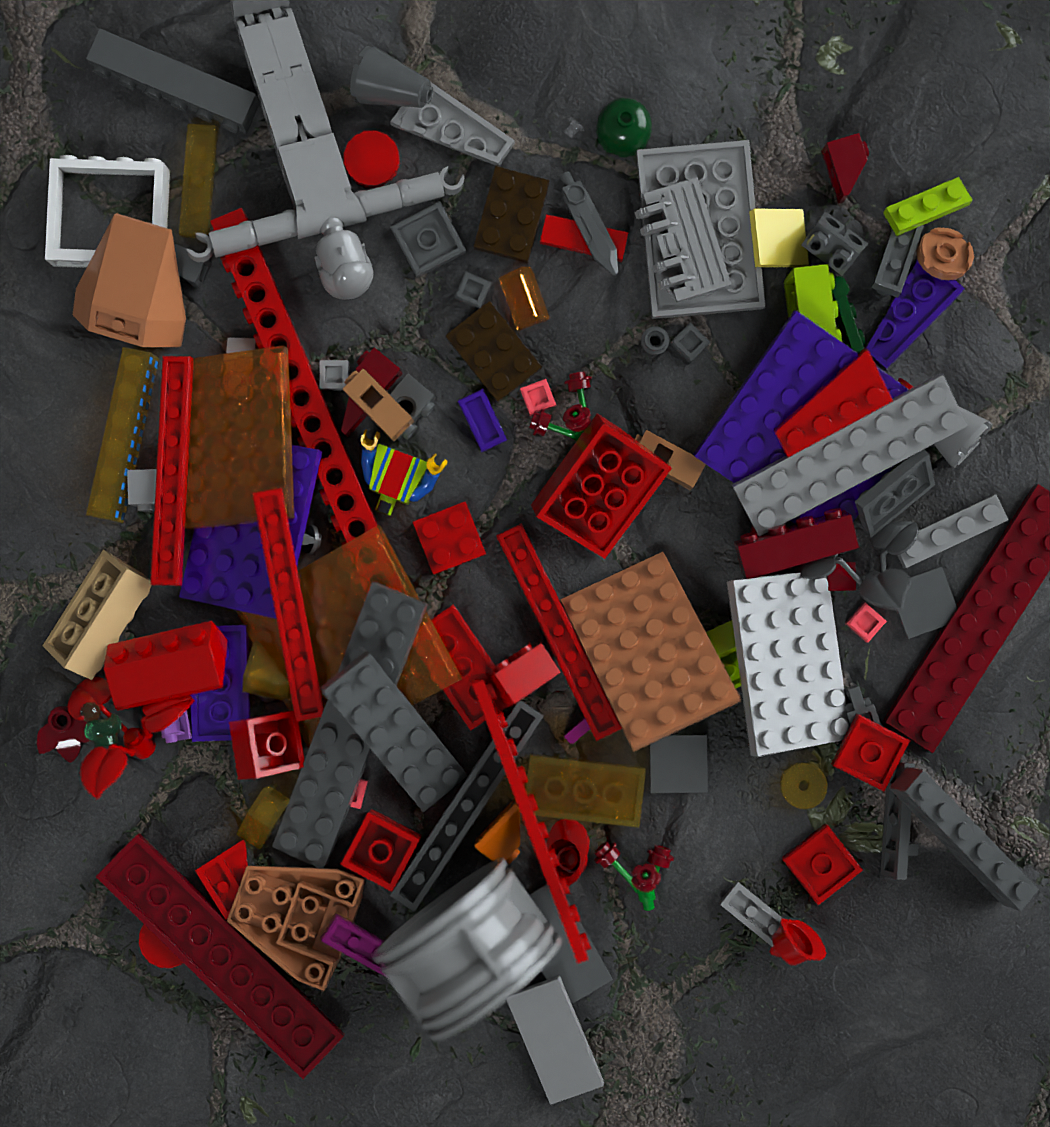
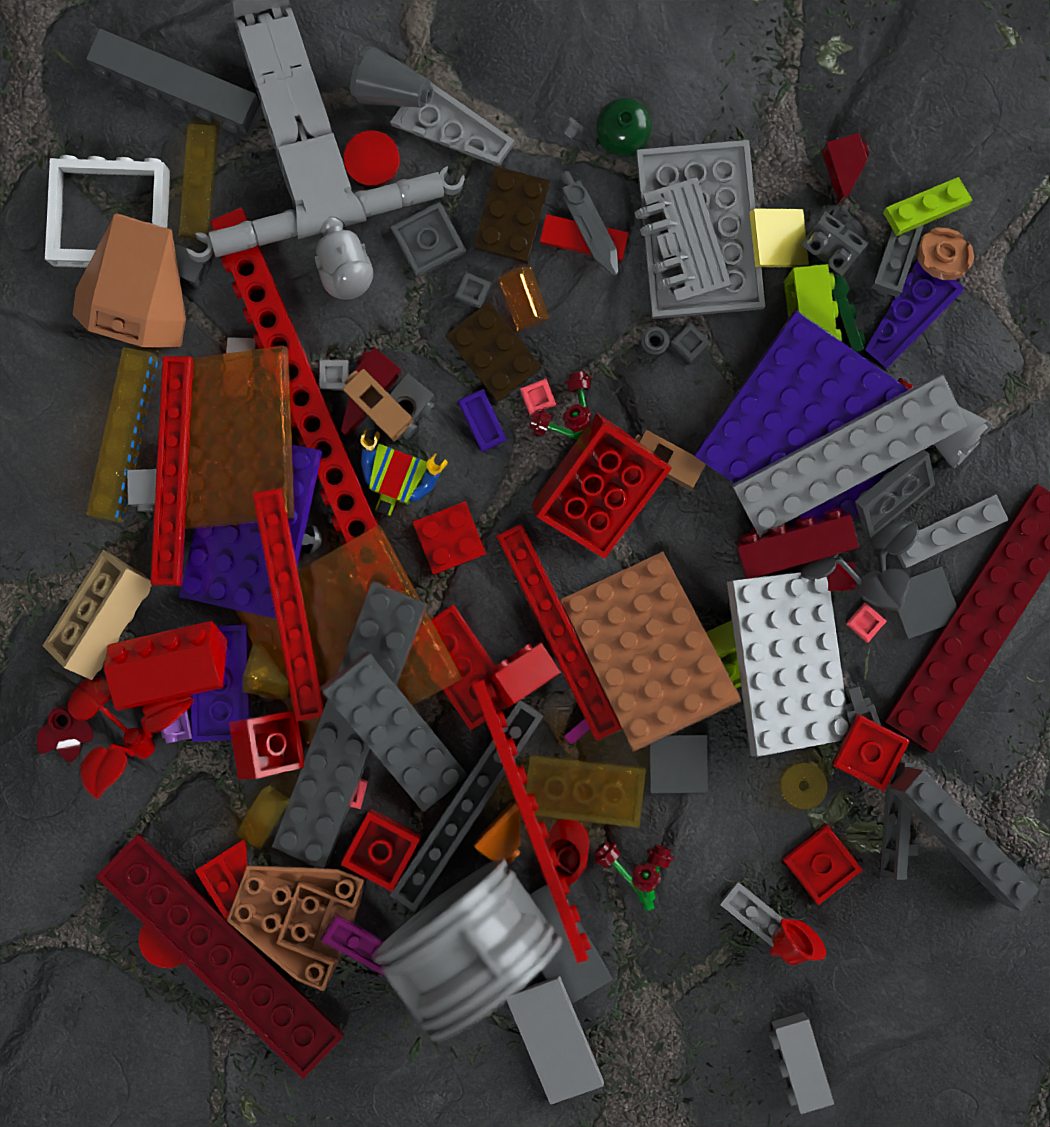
(102, 731): clear green animal -> none
(800, 1063): none -> light grey brick
(845, 399): red wing -> none

